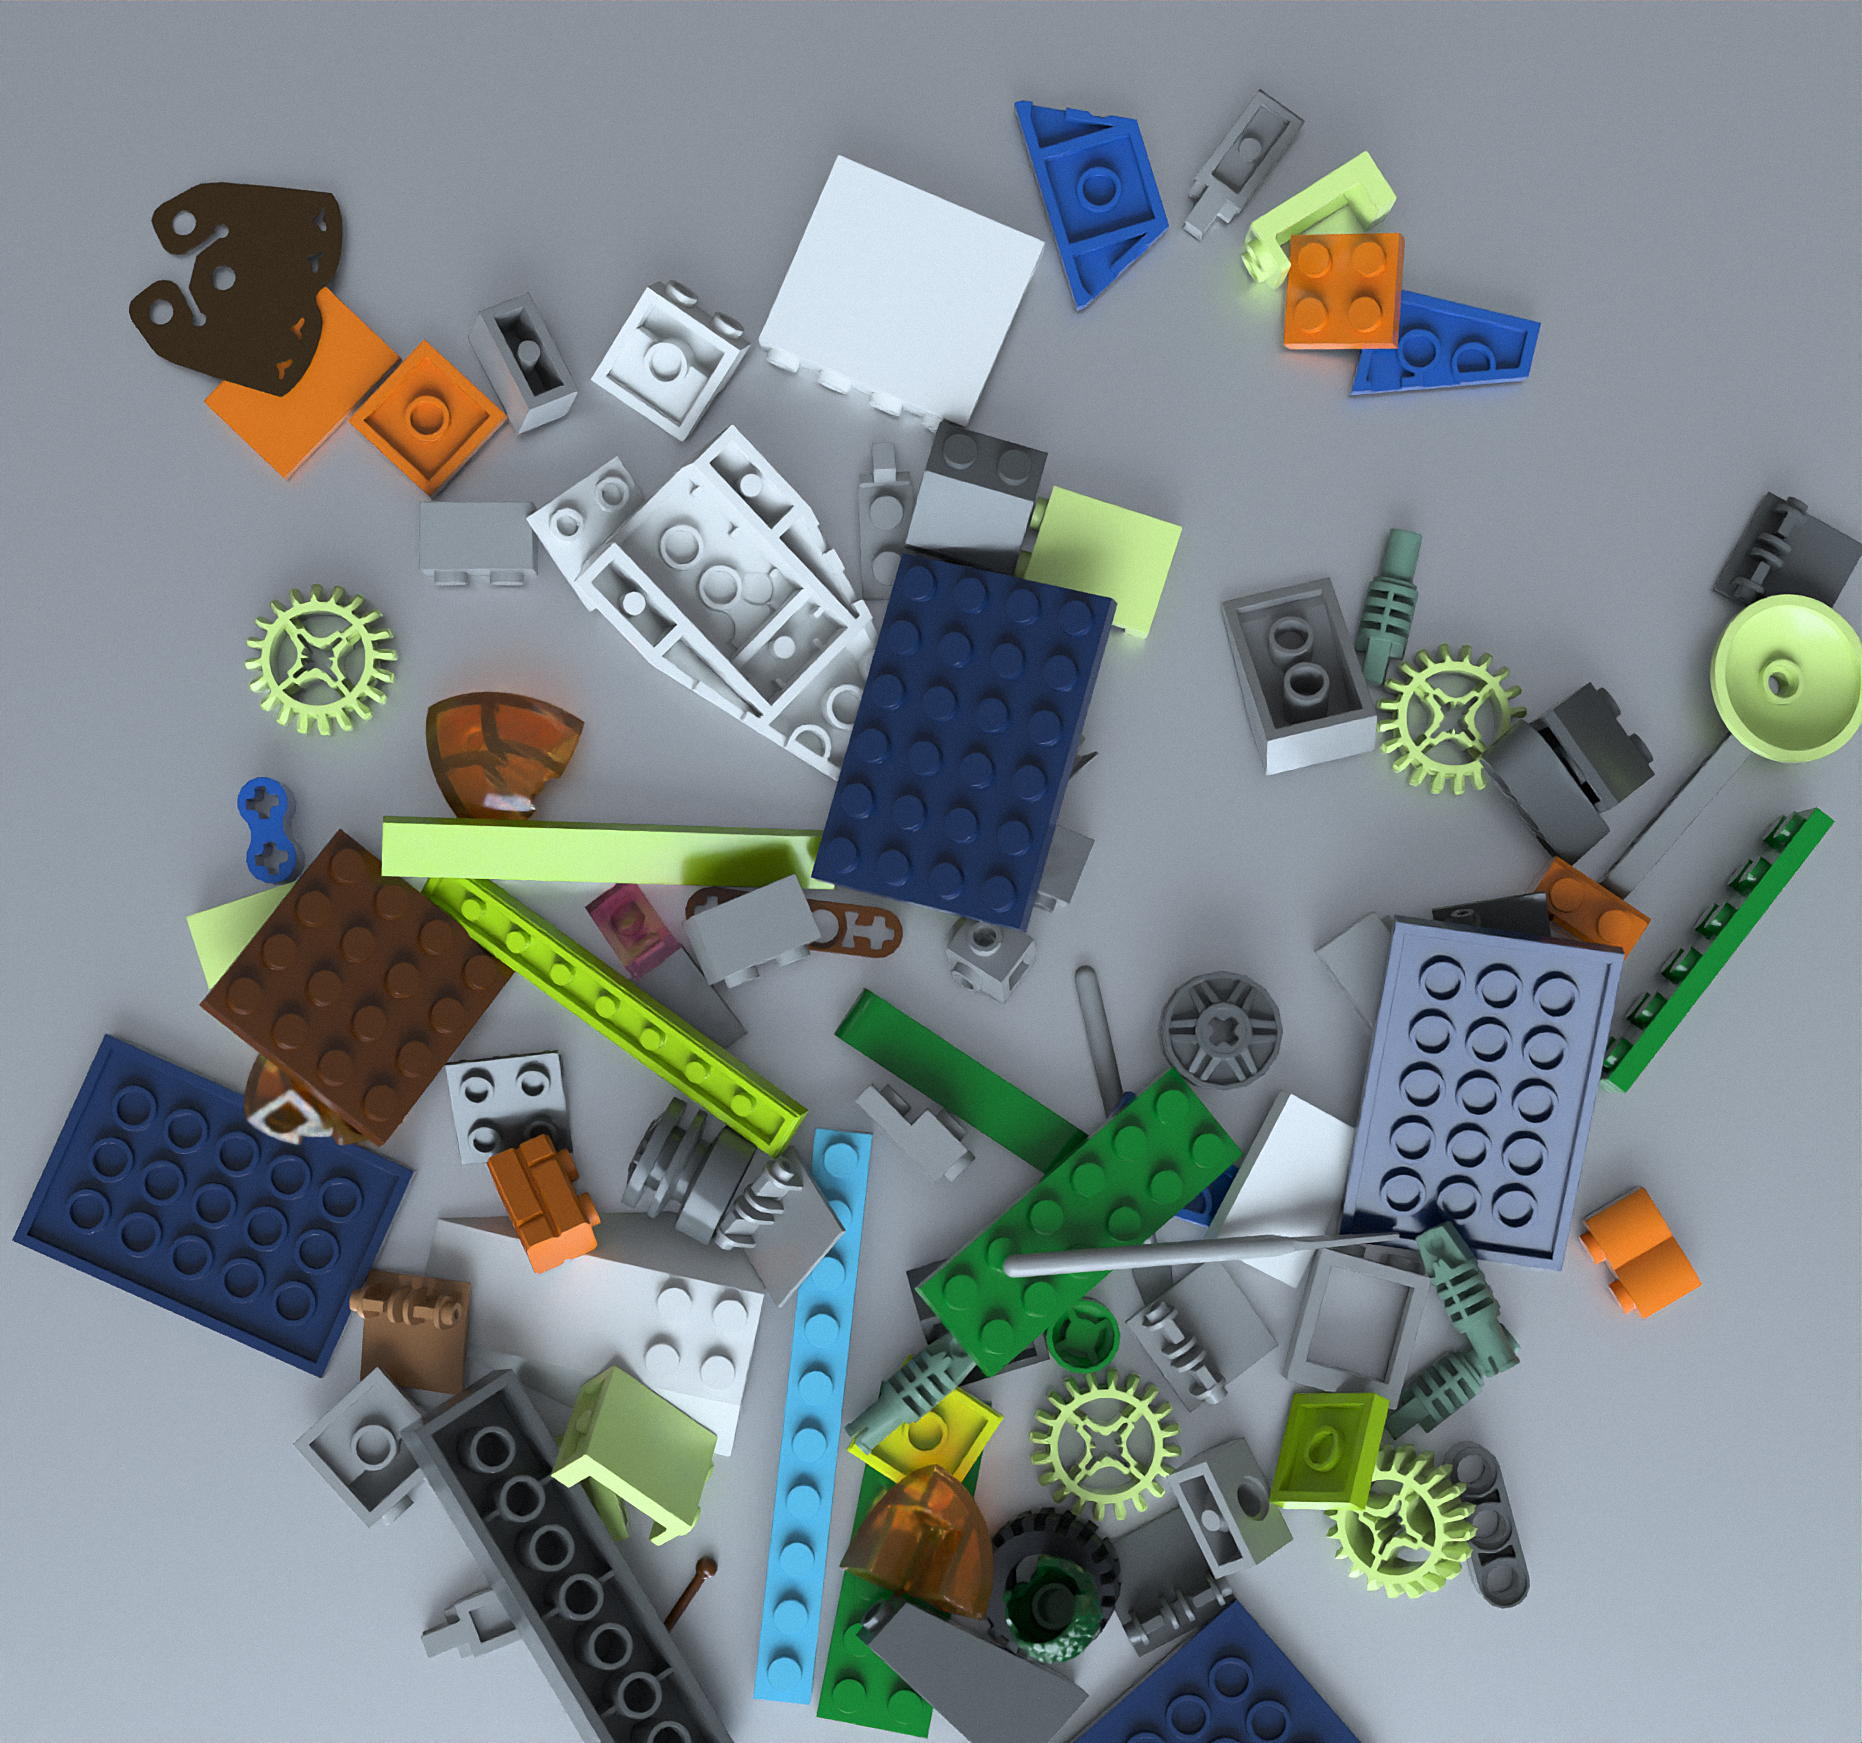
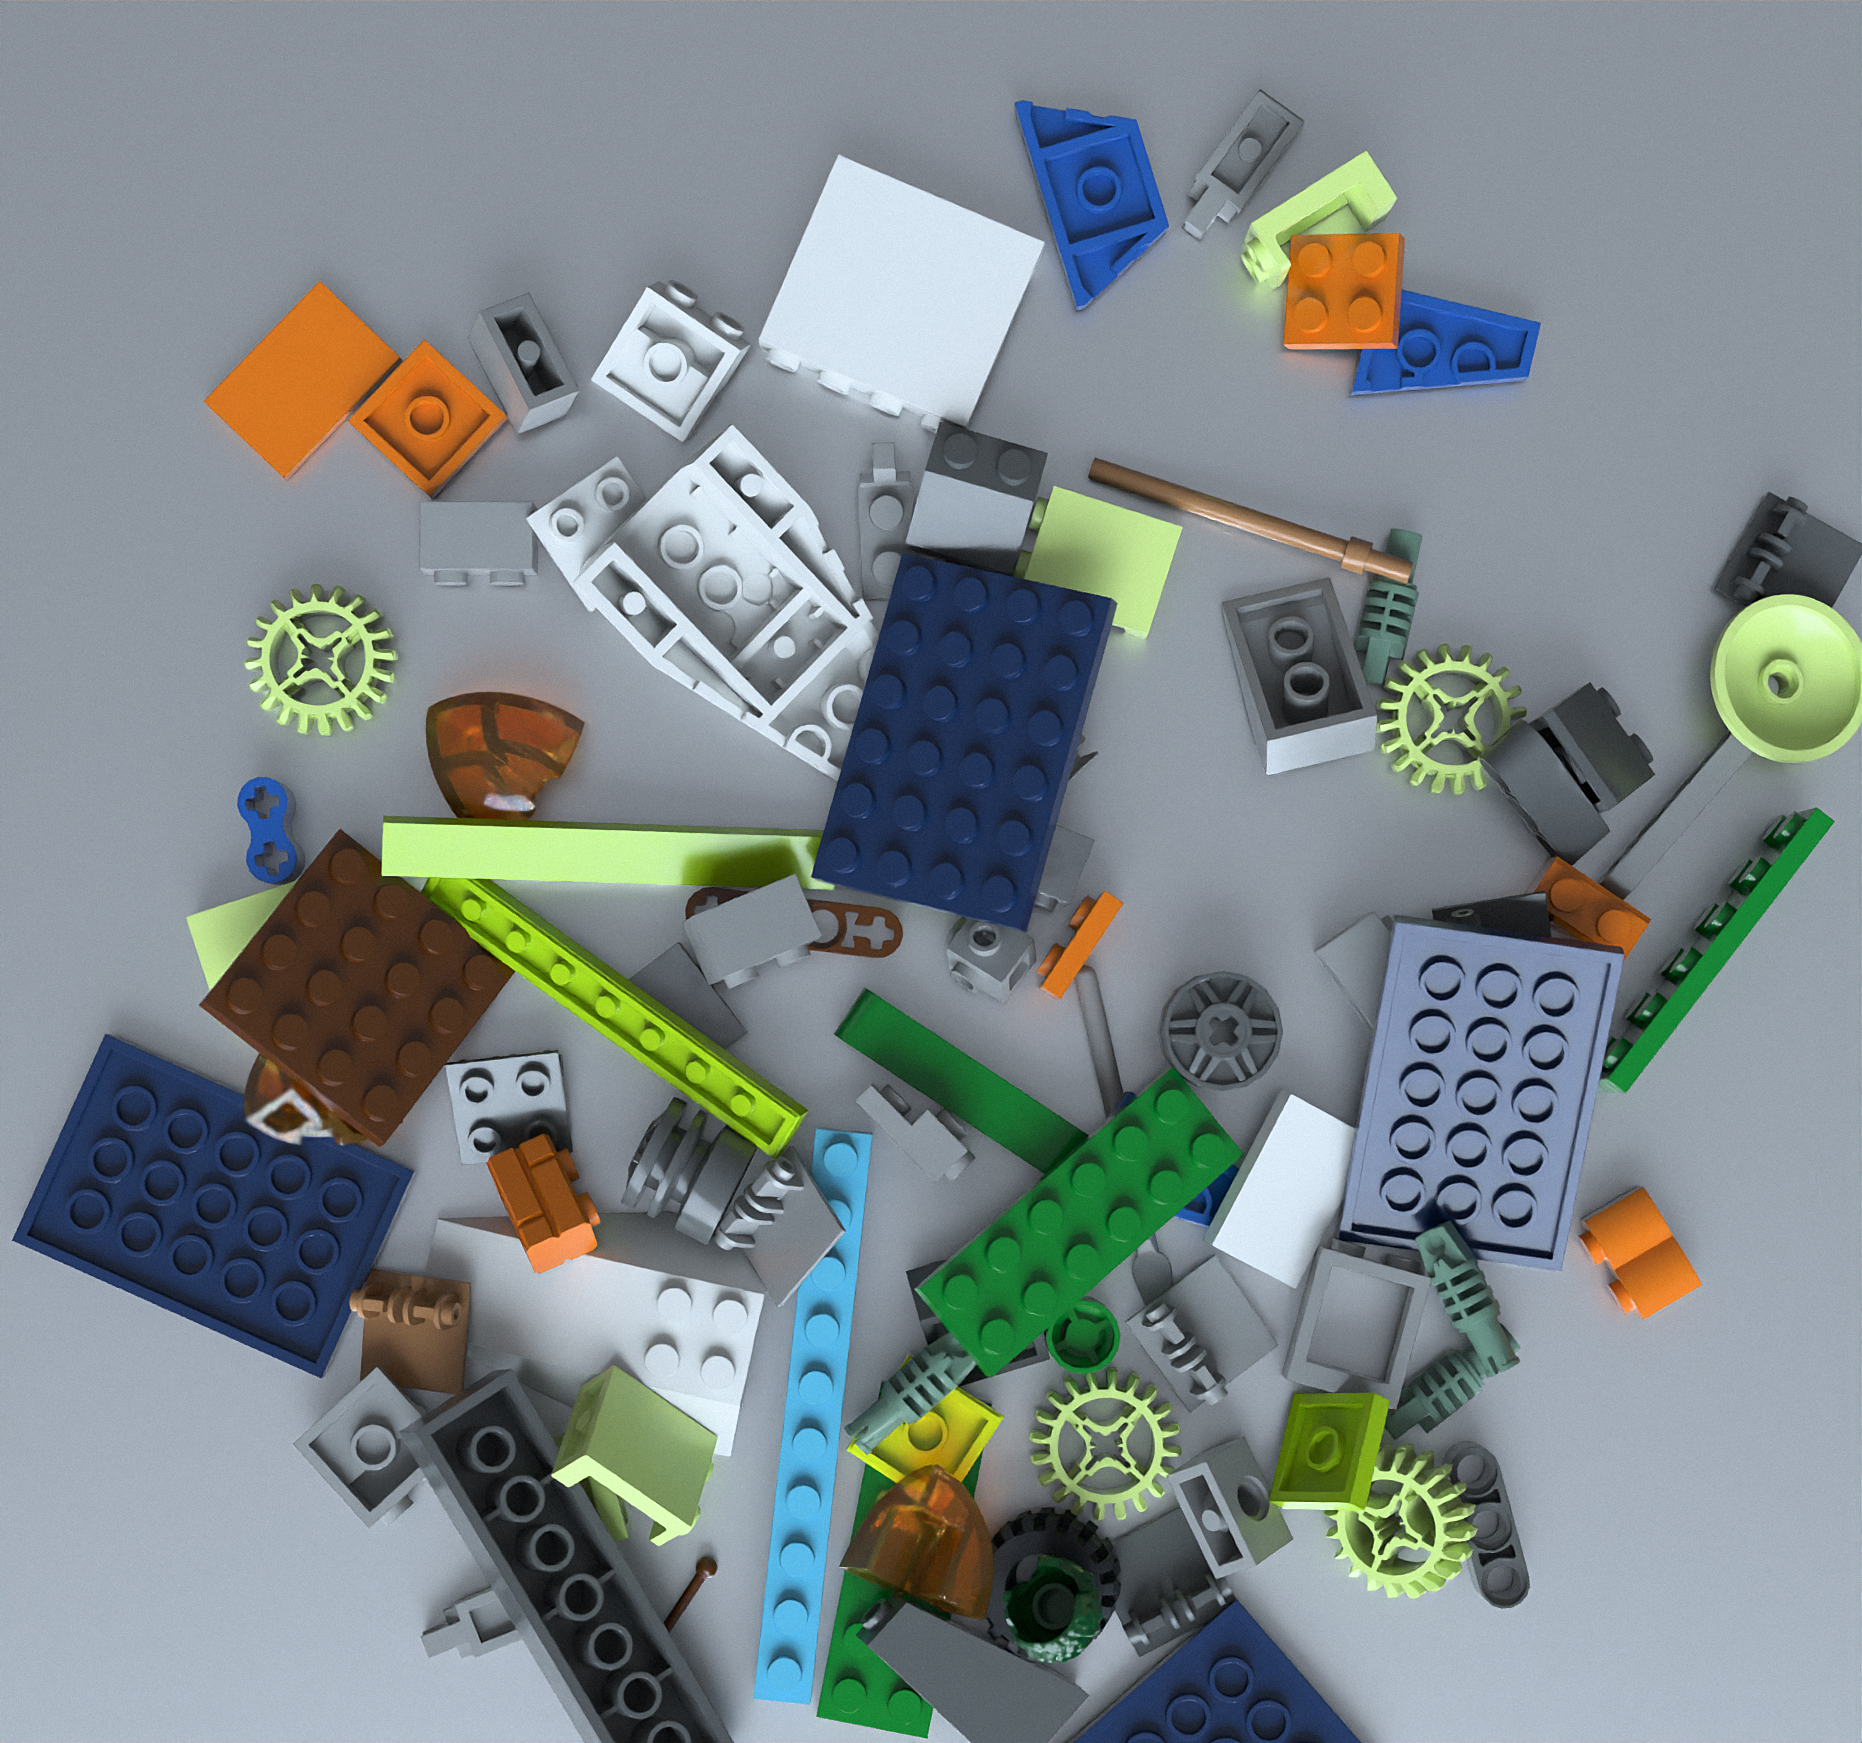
(272, 287): dark brown piece -> none
(633, 928): clear pink plate -> none
(1089, 923): none -> orange plate
(1176, 1253): light grey piece -> none
(1354, 554): none -> medium nougat bar

